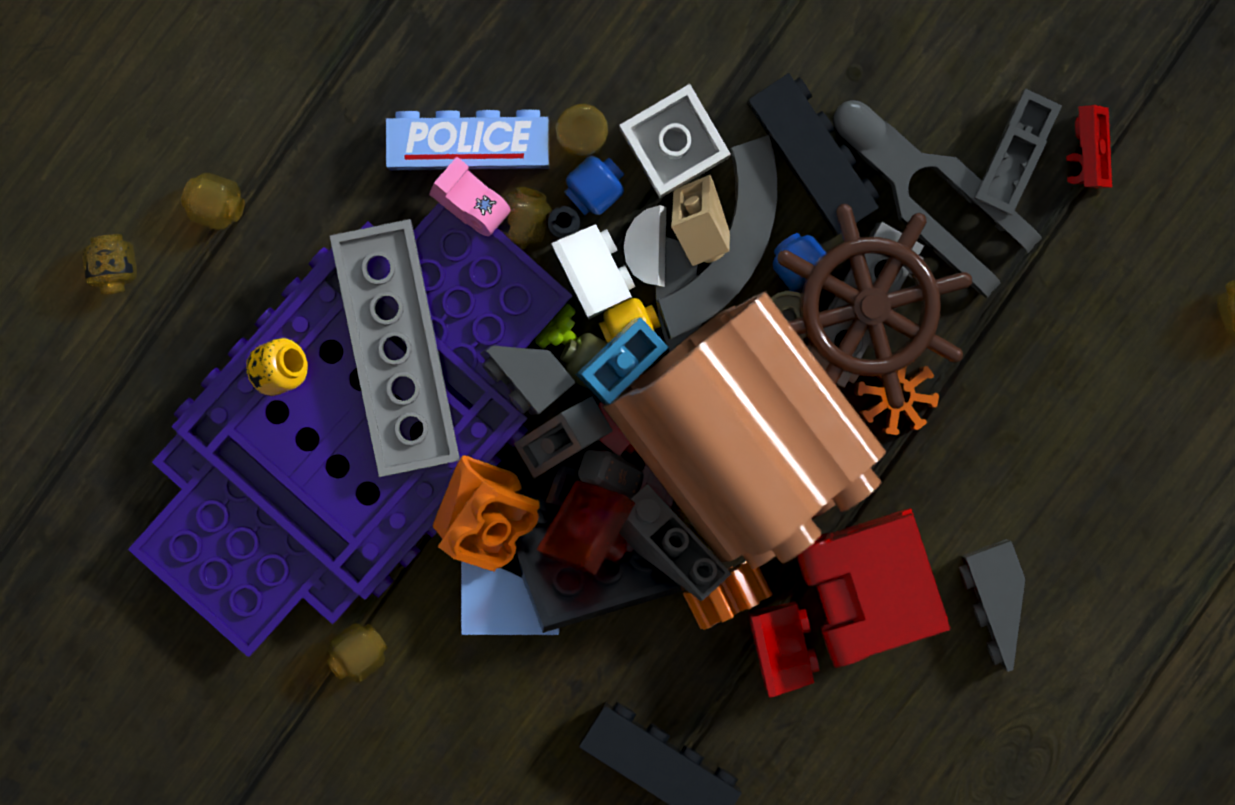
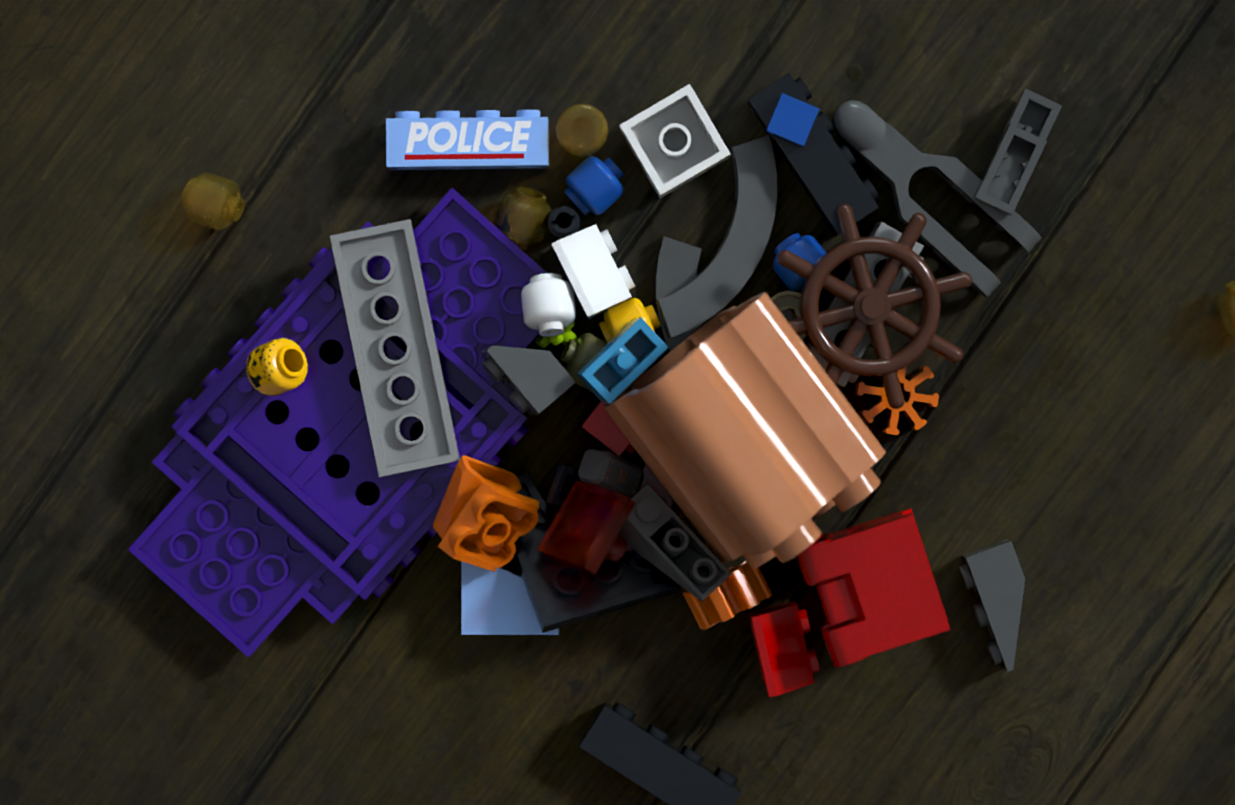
(109, 263): clear yellow head -> none
(356, 652): clear yellow head -> none
(469, 198): bright pink leg -> none
(548, 304): none -> white head
(563, 436): dark grey slope -> none
(646, 246): white tile -> none
(700, 221): tan slope -> none
(792, 120): none -> blue tile
(1093, 131): red plate -> none

